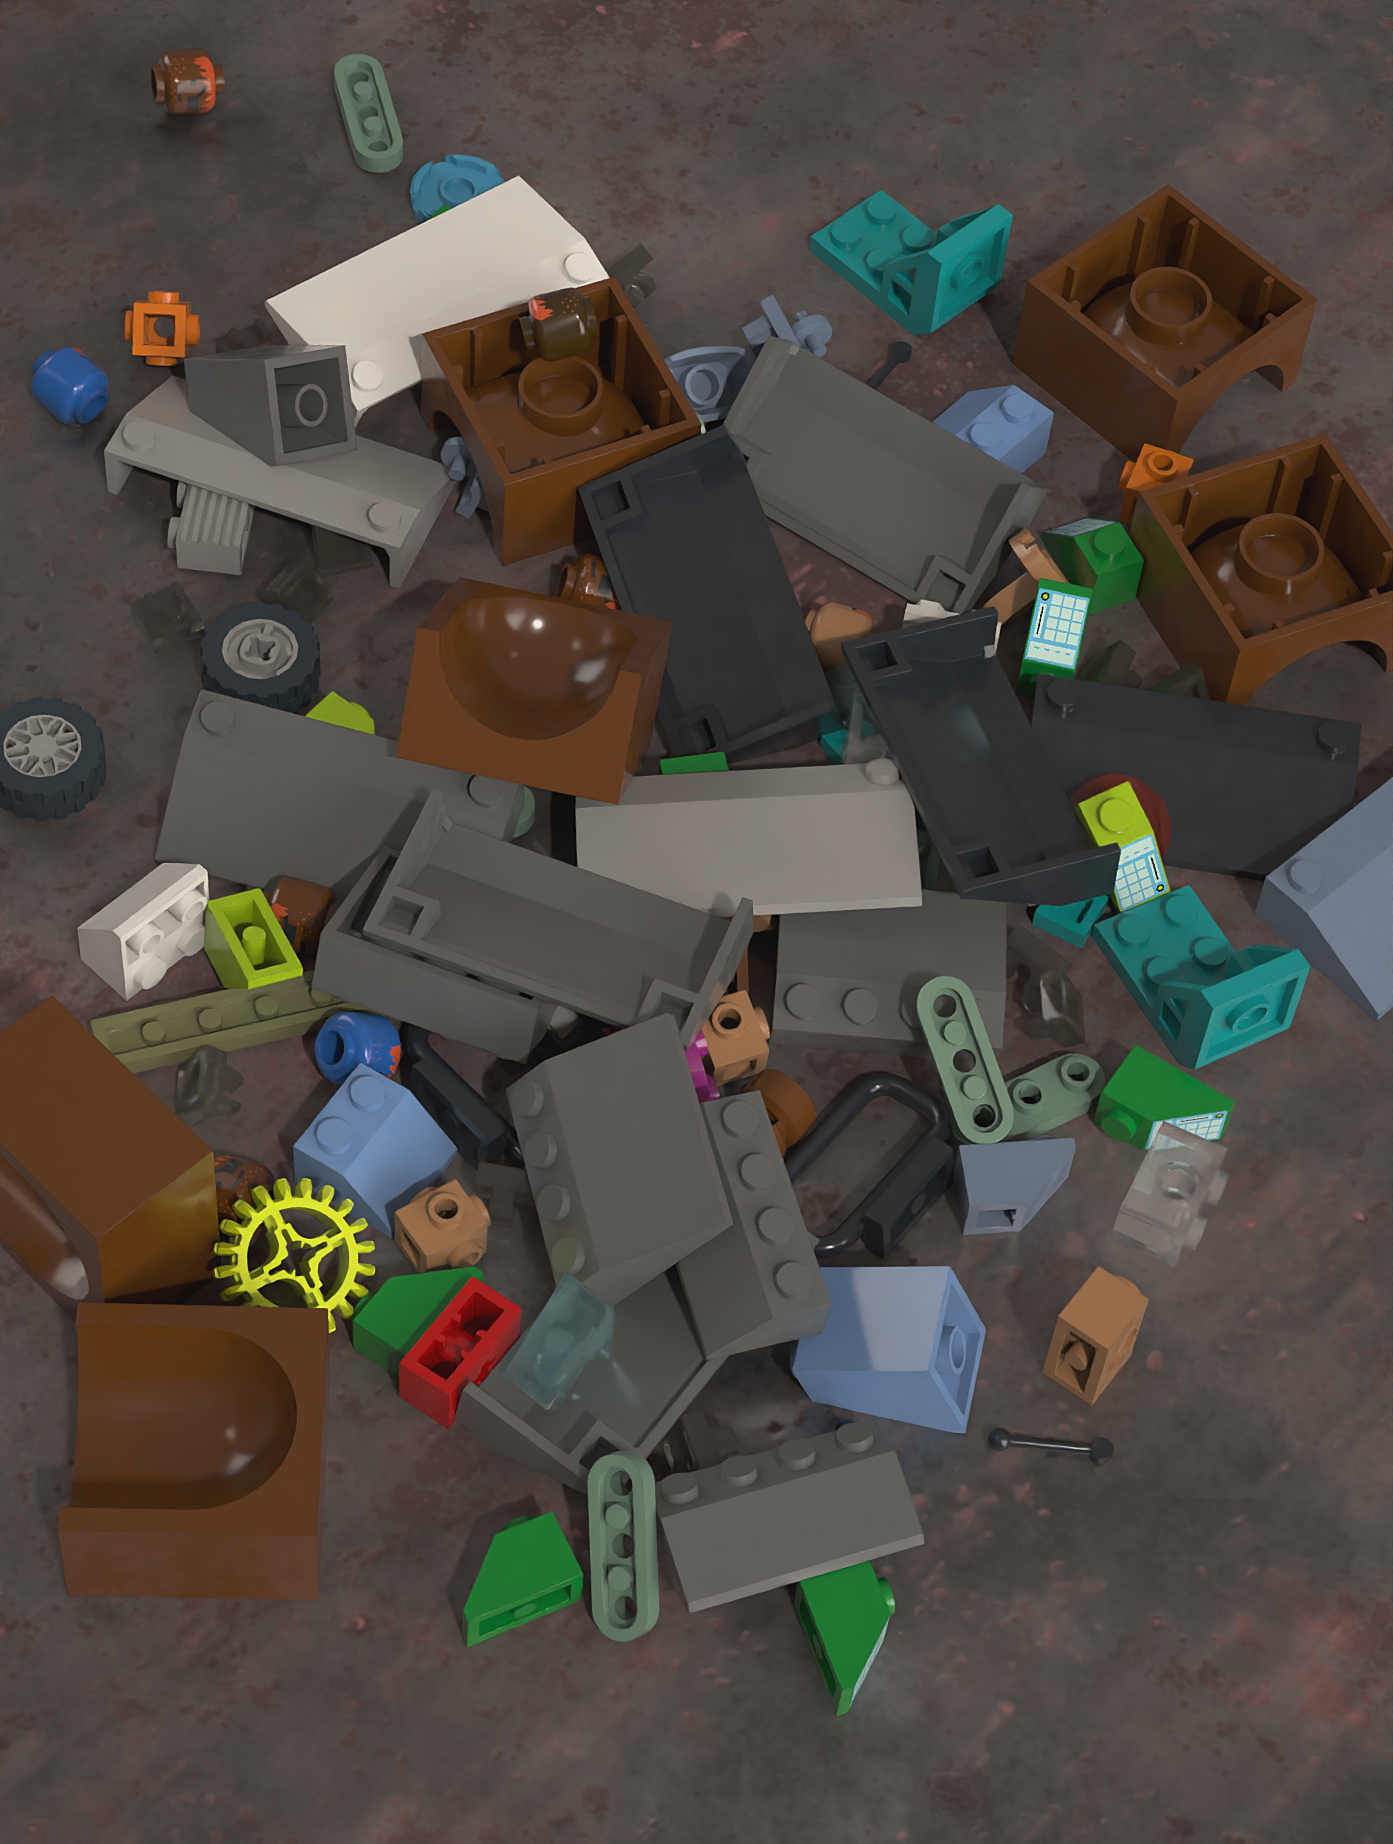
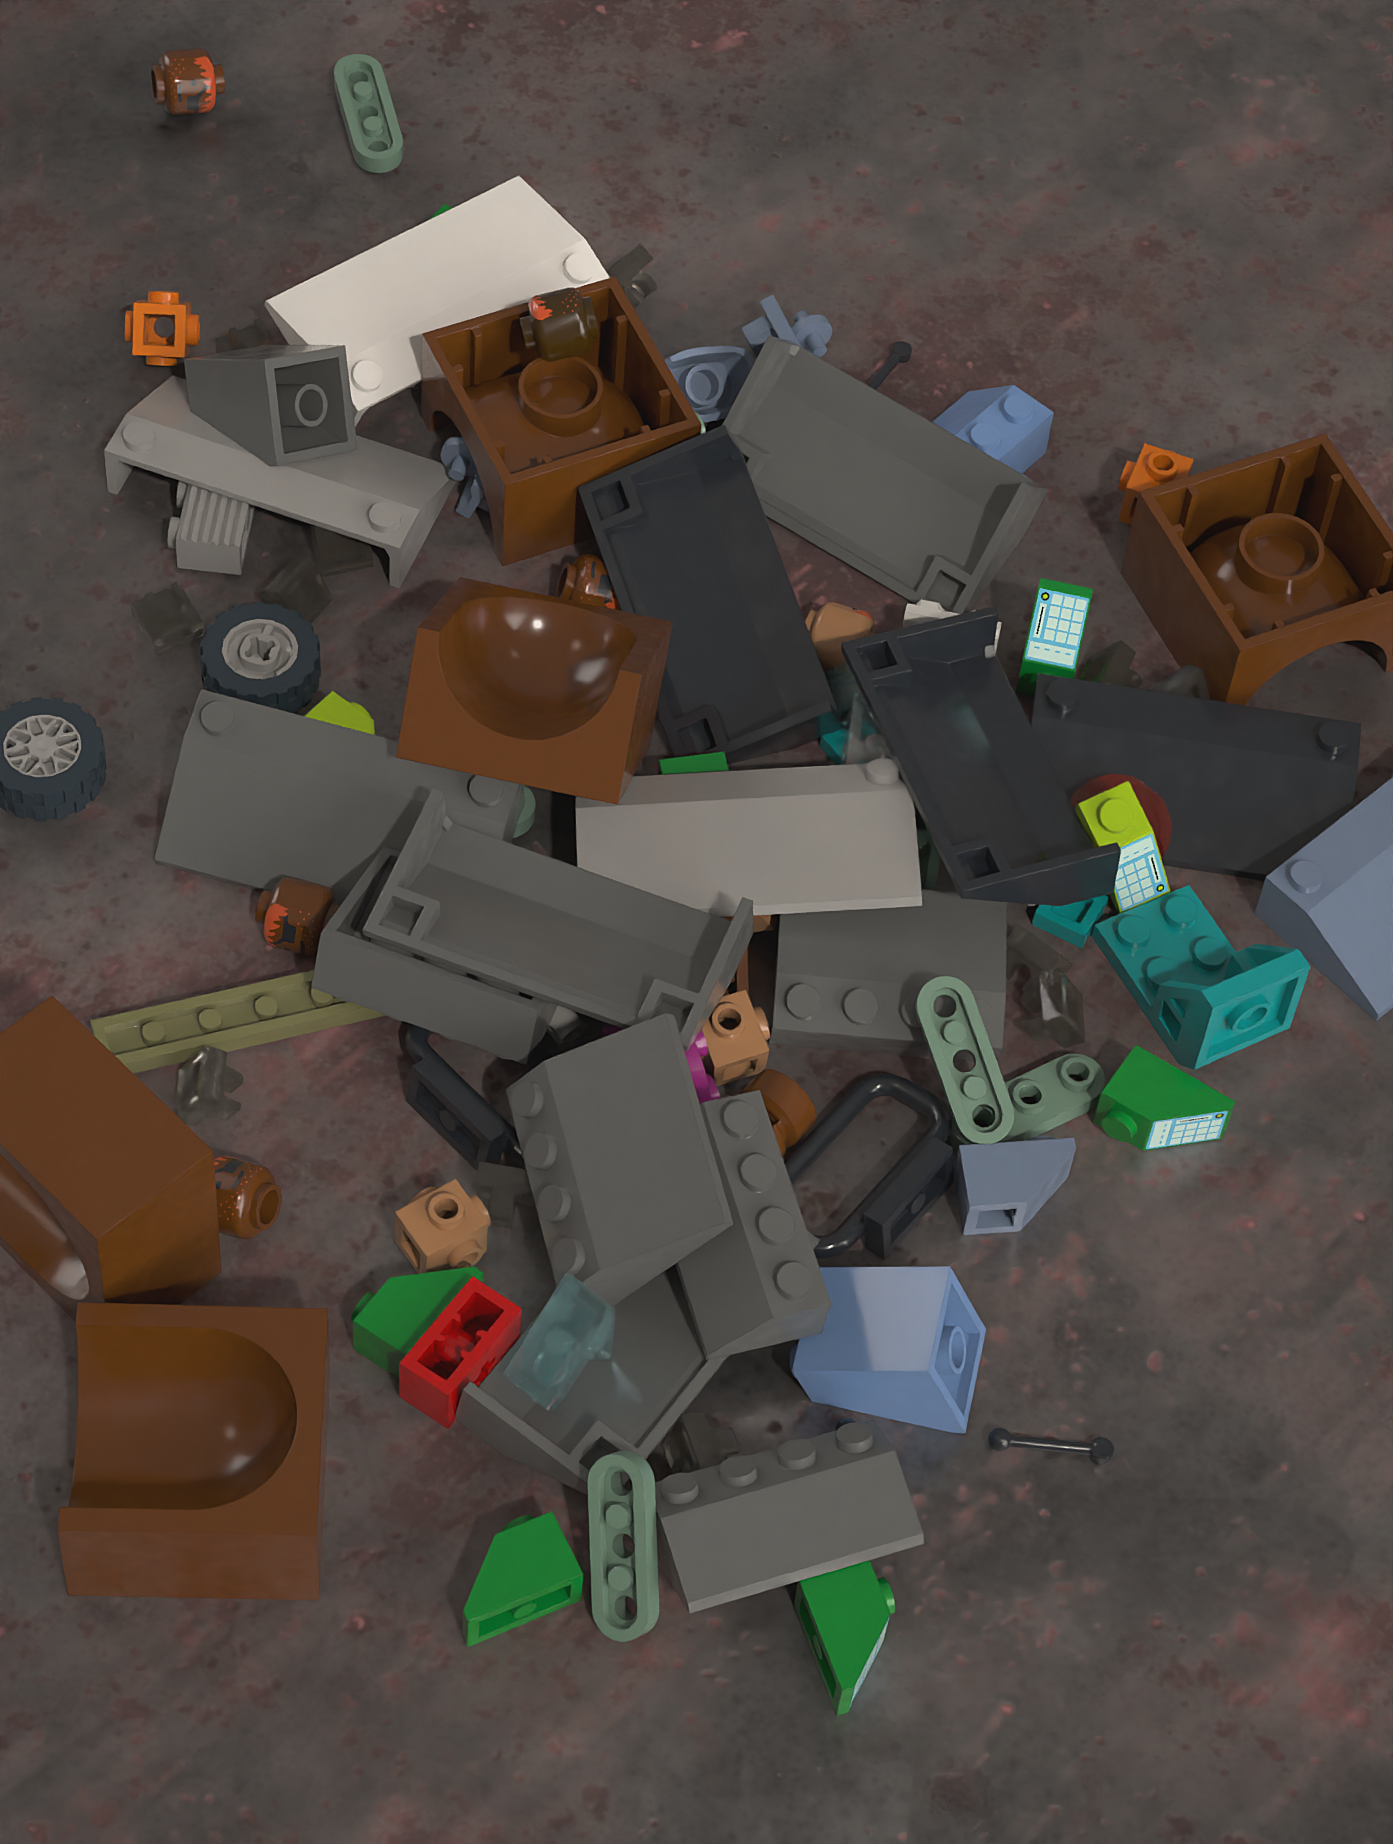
(69, 385): blue head -> none
(147, 928): white slope -> none
(247, 942): lime slope -> none
(279, 1234): neon yellow gear -> none
(357, 1039): blue head -> none
(373, 1148): medium blue slope -> none
(450, 183): dark azure tile -> none
(908, 267): teal bracket -> none
(1021, 593): medium nougat tile -> none
(1095, 1334): medium nougat brick -> none
(1097, 557): green slope -> none
(1158, 323): reddish brown piece -> none
(1178, 1165): clear brick -> none

